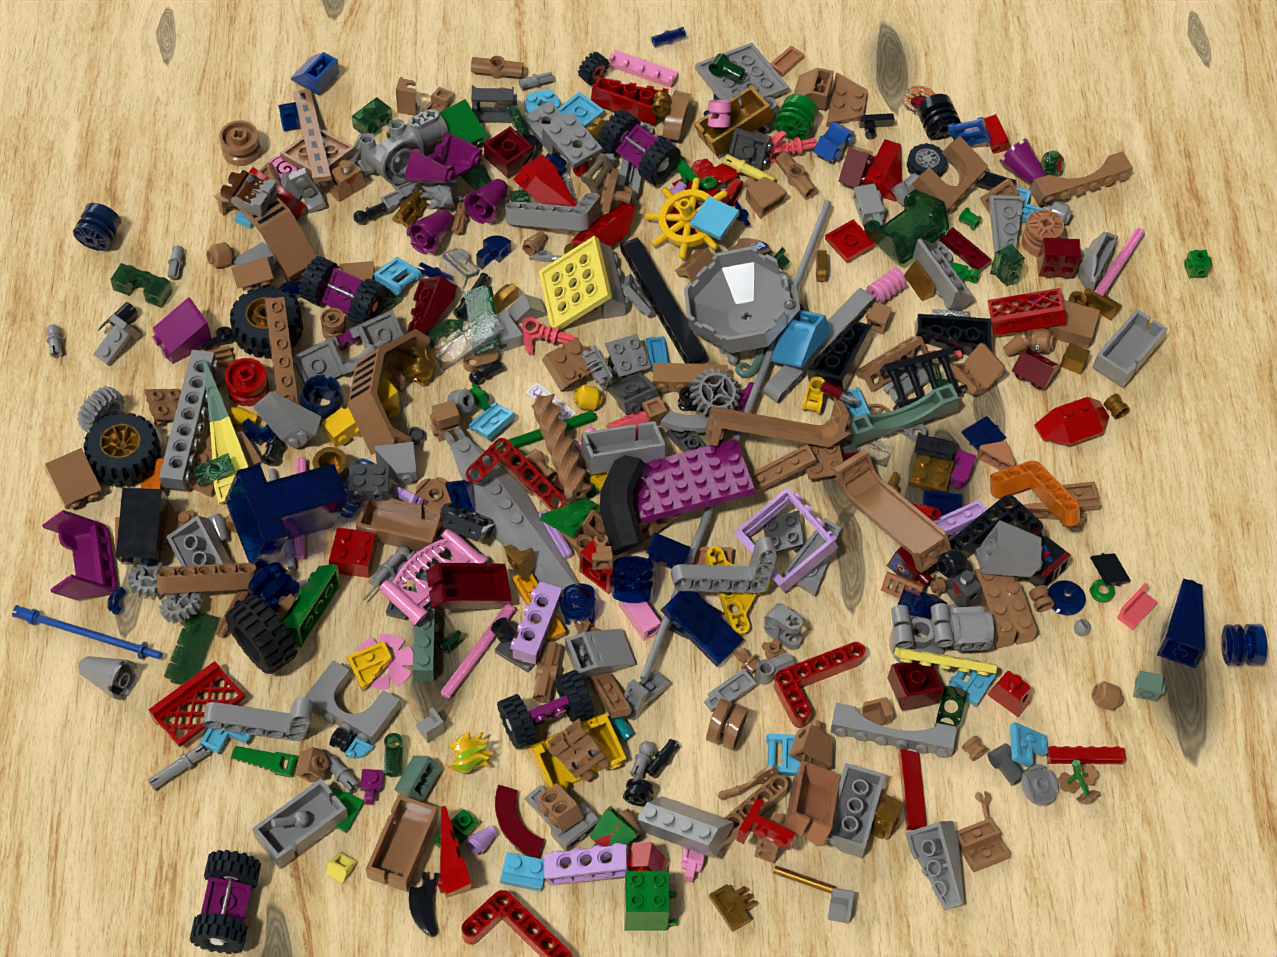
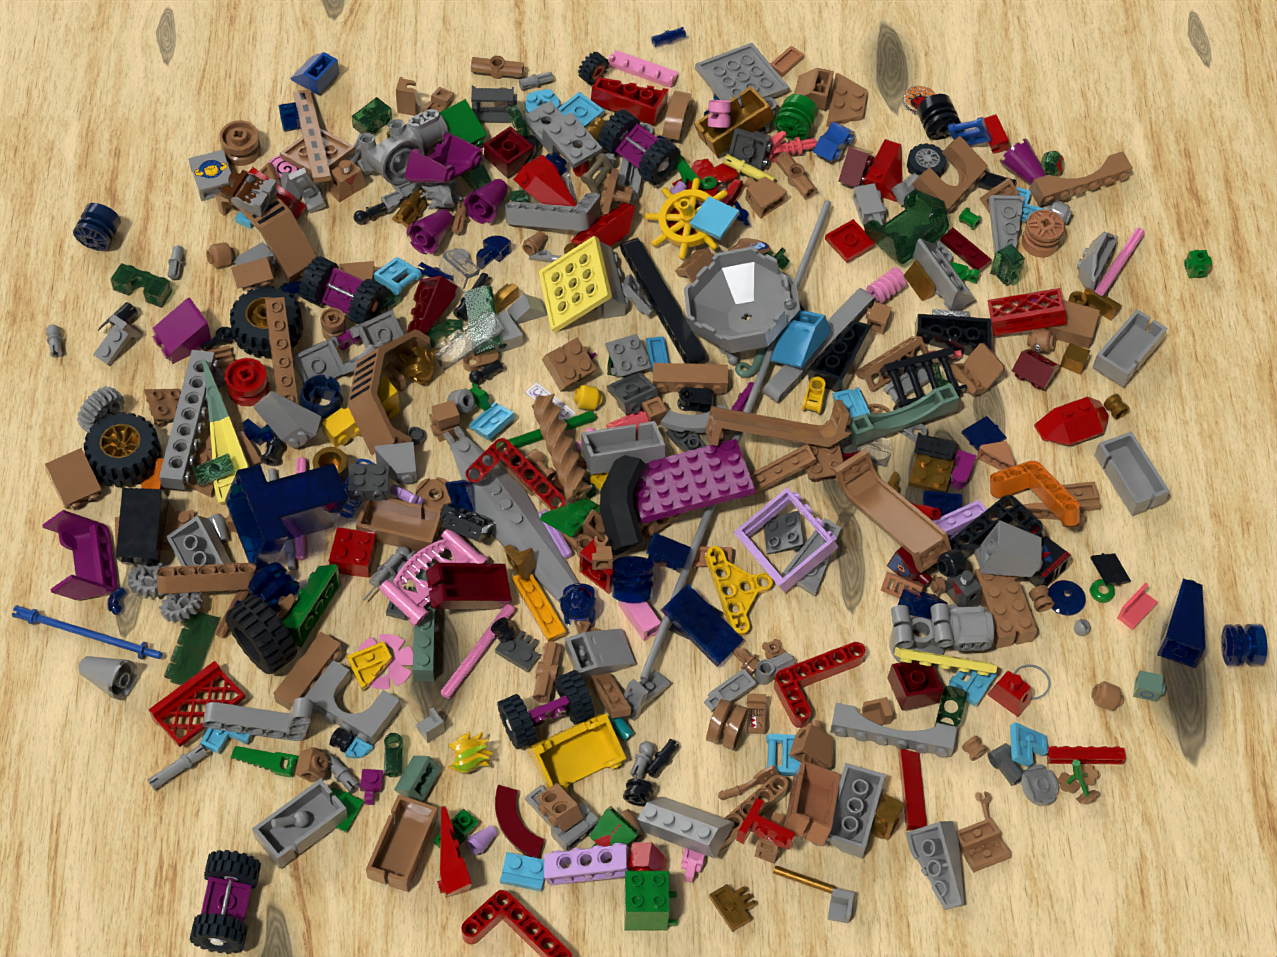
(210, 173): none -> light grey panel
(239, 415): yellow cone -> none
(308, 670): none -> medium nougat brick
(340, 867): light yellow slope -> none
(422, 905): black piece -> none
(450, 642): clear green slope -> none
(530, 650): lavender brick -> none
(542, 331): coral piece -> none
(578, 750): medium nougat hips -> none
(601, 373): light grey hinge -> none
(661, 104): pearl gold wheel -> none
(700, 387): light grey gear -> none
(722, 65): dark green piece -> none
(723, 578): light grey beam -> none
(756, 713): none -> medium nougat leg
(778, 626): light grey piece -> none
(821, 265): pearl gold beam -> none
(838, 393): dark red piece -> none
(872, 121): black piece -> none
(1017, 344): medium nougat cone -> none
(1030, 665): none -> light grey piece
(1059, 257): dark red brick -> none
(1131, 473): none -> light grey piece

